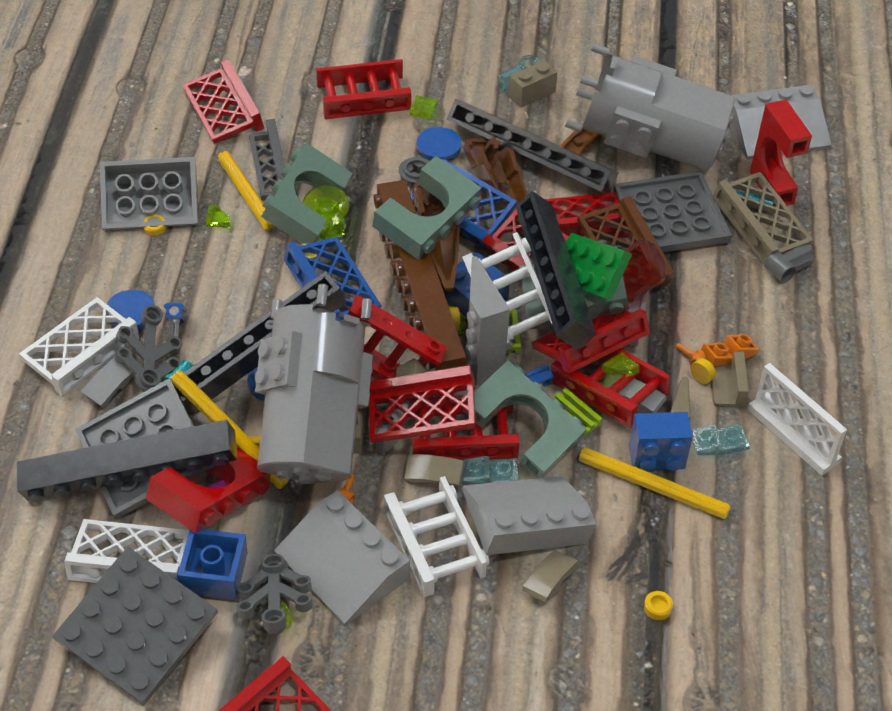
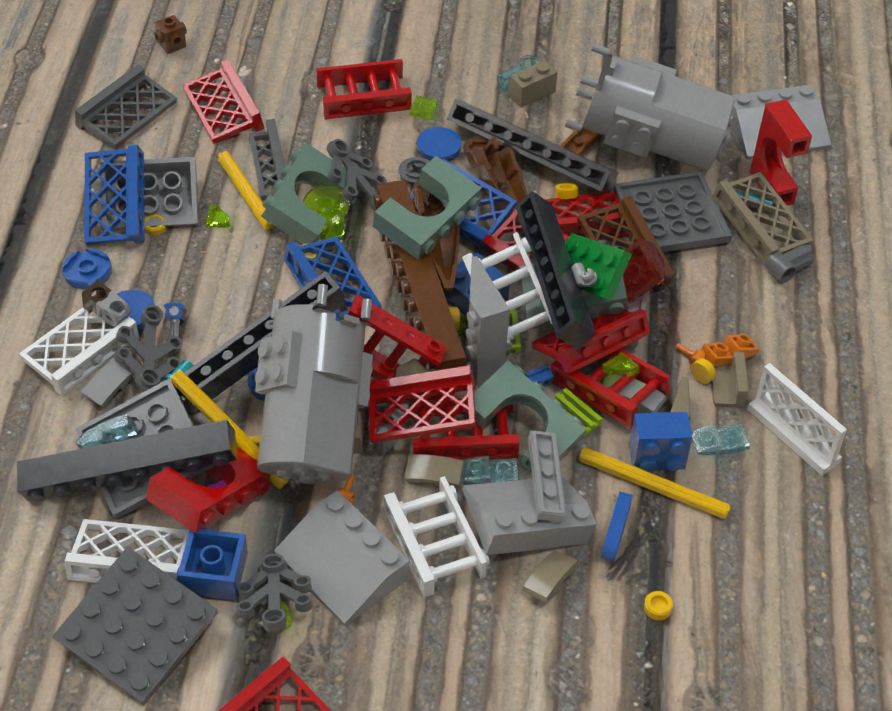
(86, 267): none -> blue tile
(105, 303): none -> leg
(113, 97): none -> dark grey fence
(115, 428): none -> clear light blue slope
(134, 196): none -> blue fence
(170, 34): none -> reddish brown brick
(340, 154): none -> dark grey plant
(546, 476): none -> light grey tile
(566, 191): none -> yellow tile
(583, 278): none -> light grey arm
(616, 526): none -> blue beam

